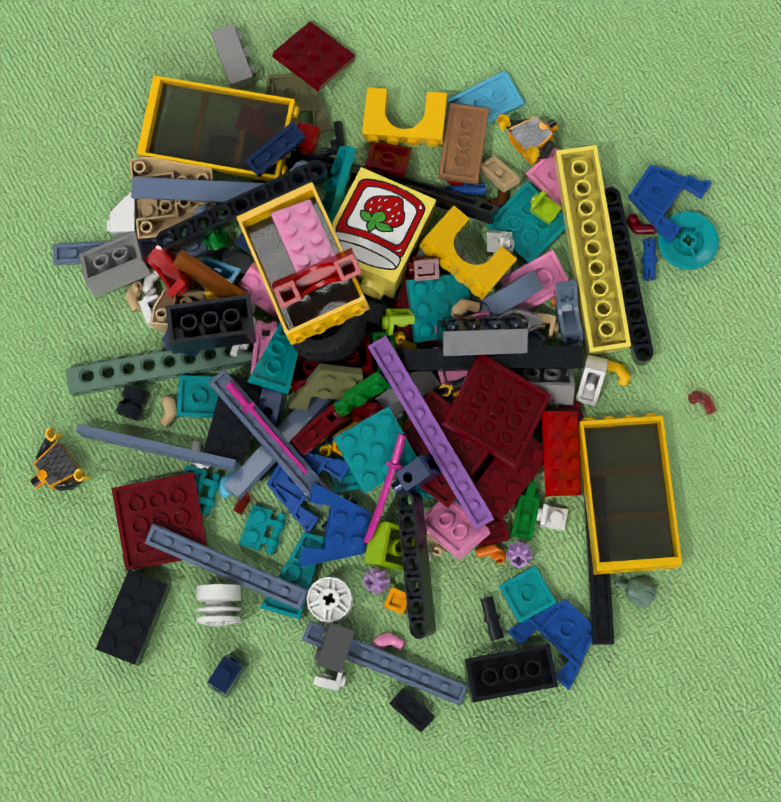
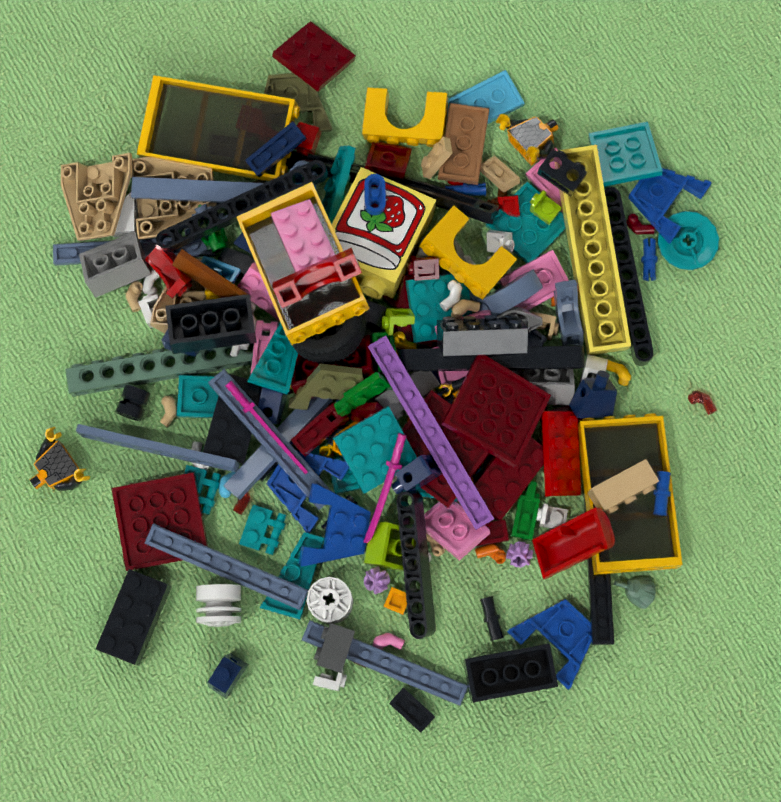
(96, 195): none -> tan wedge
(233, 57): light grey brick -> none
(335, 144): black hose -> none
(374, 196): none -> blue plate
(436, 158): none -> tan plate
(454, 296): none -> white arm
(509, 205): none -> red tile
(527, 594): teal plate -> none
(558, 177): none -> black brick
(573, 542): none -> red container
(594, 397): none -> dark blue torso
(624, 487): none -> tan brick
(626, 153): none -> teal plate
(662, 493): none -> blue pin

